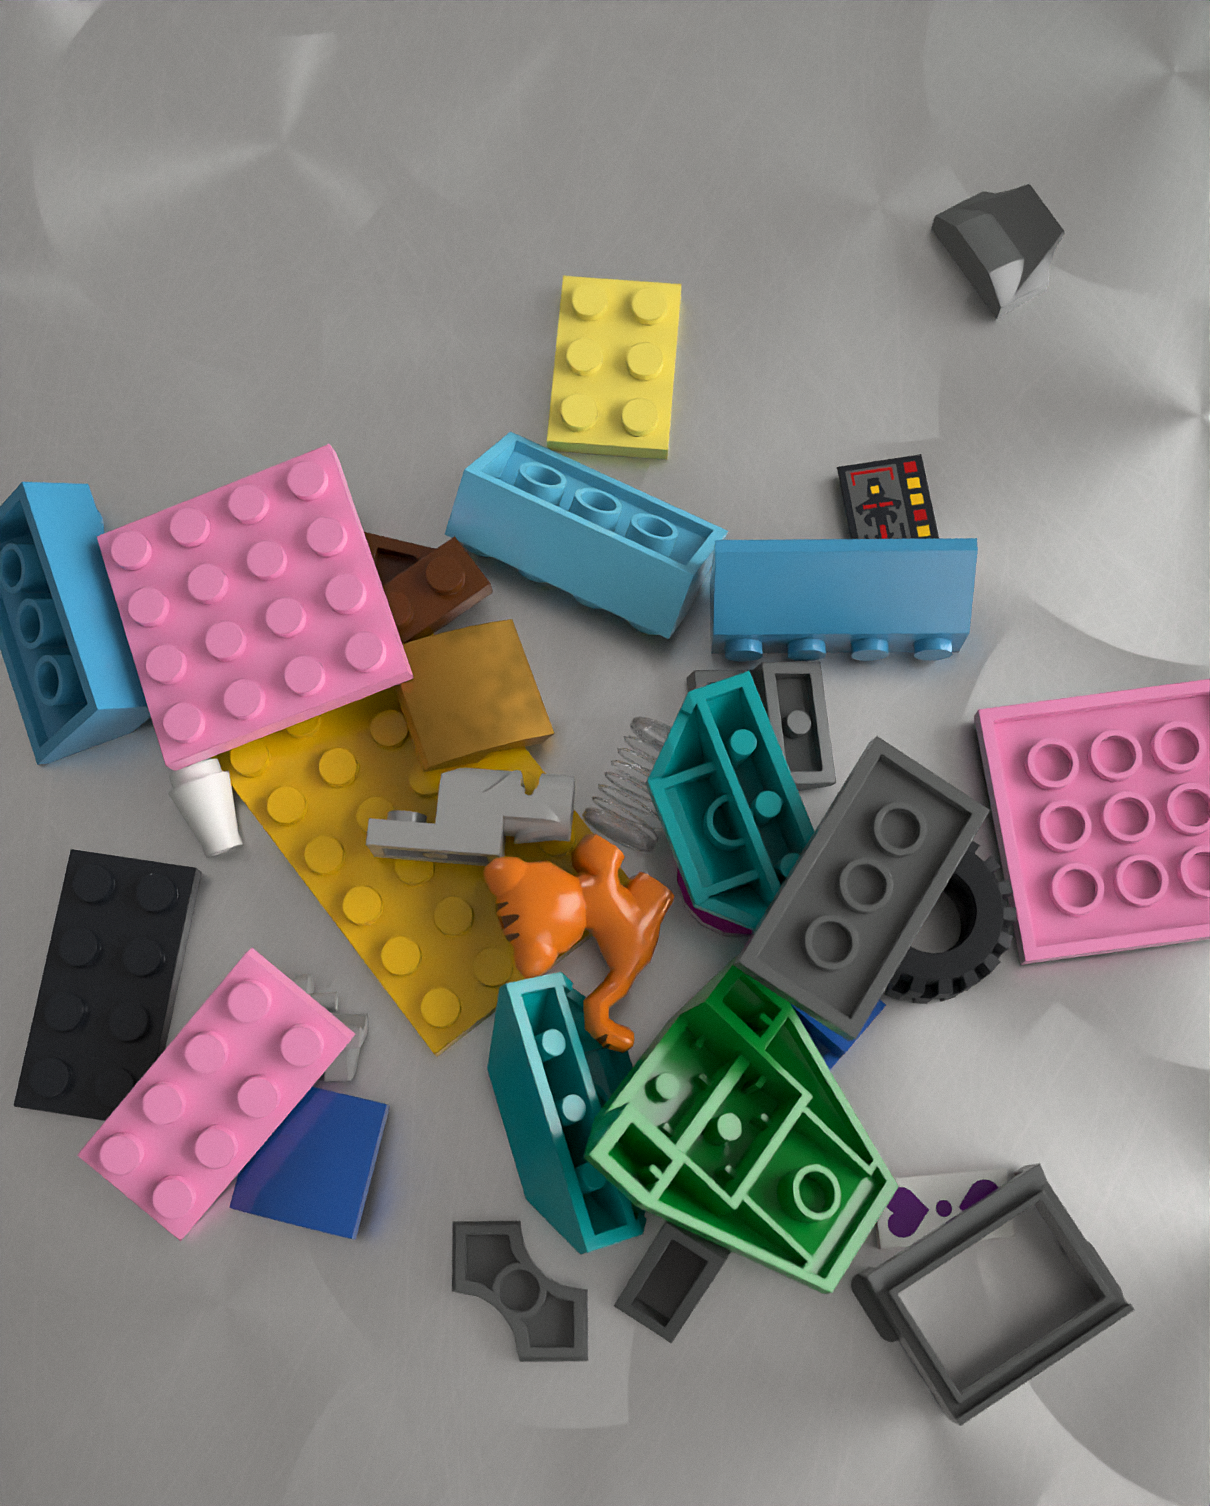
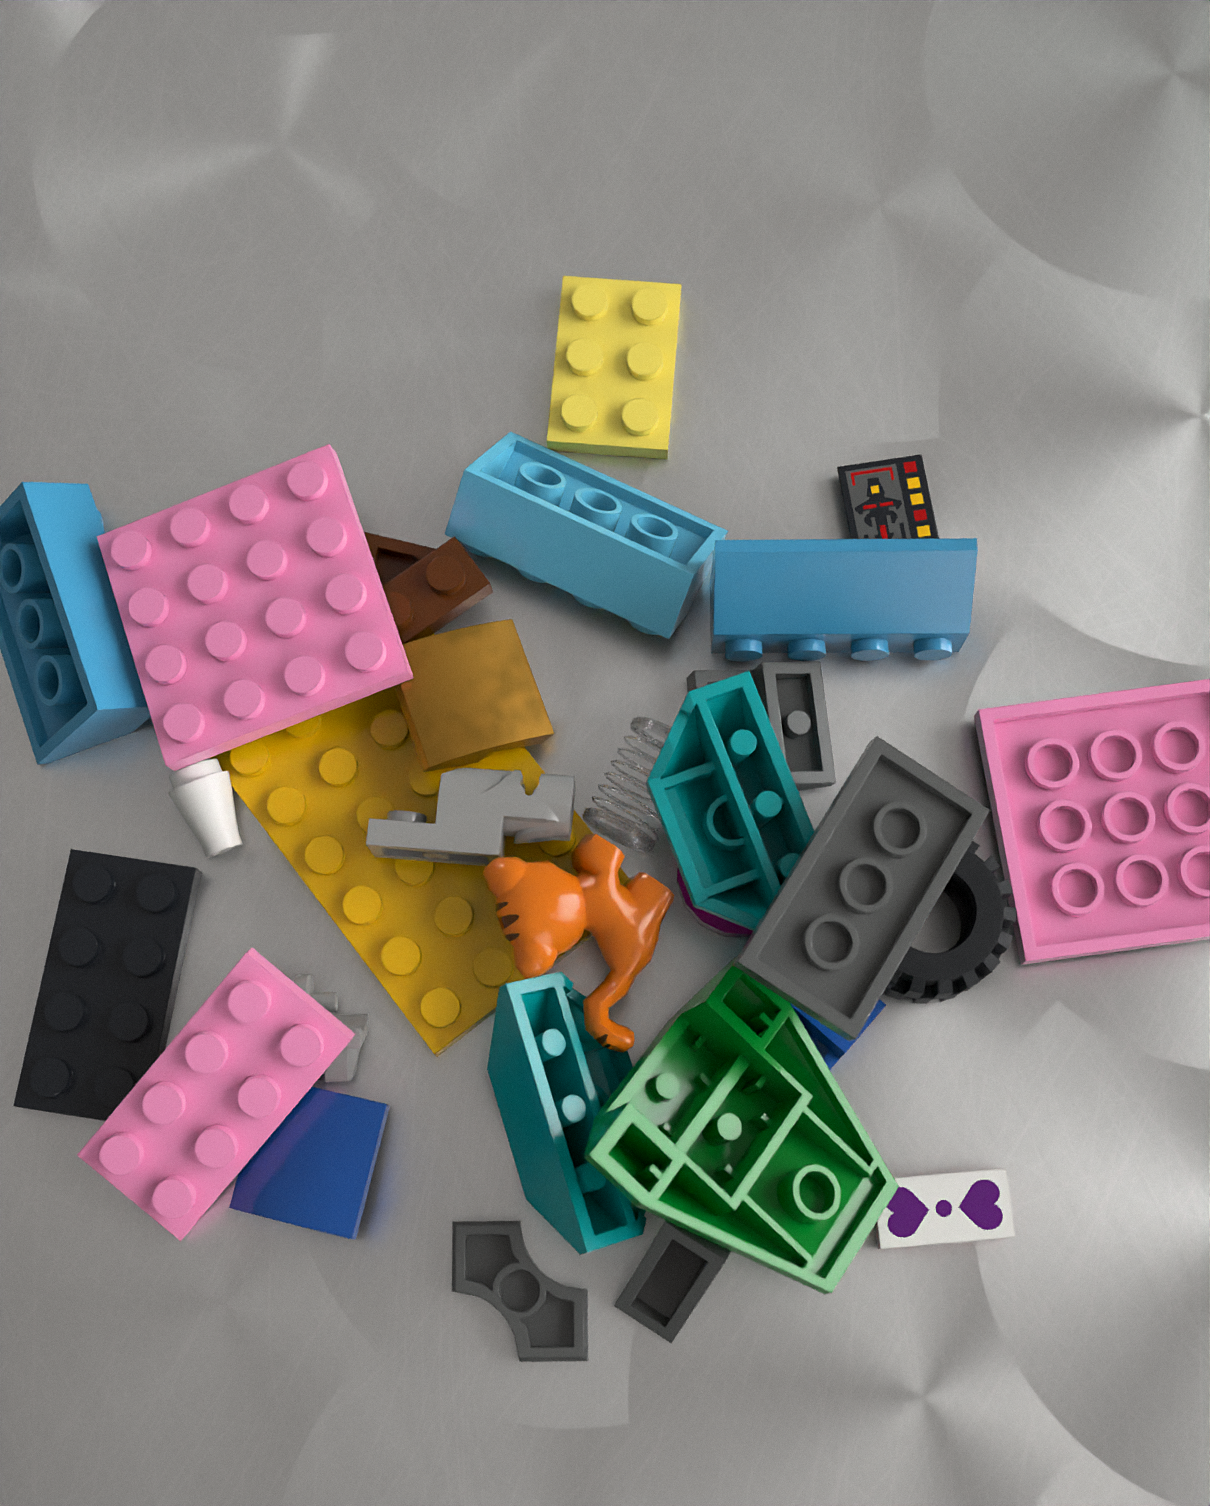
(879, 1289): dark grey piece -> none
(1002, 245): dark grey slope -> none

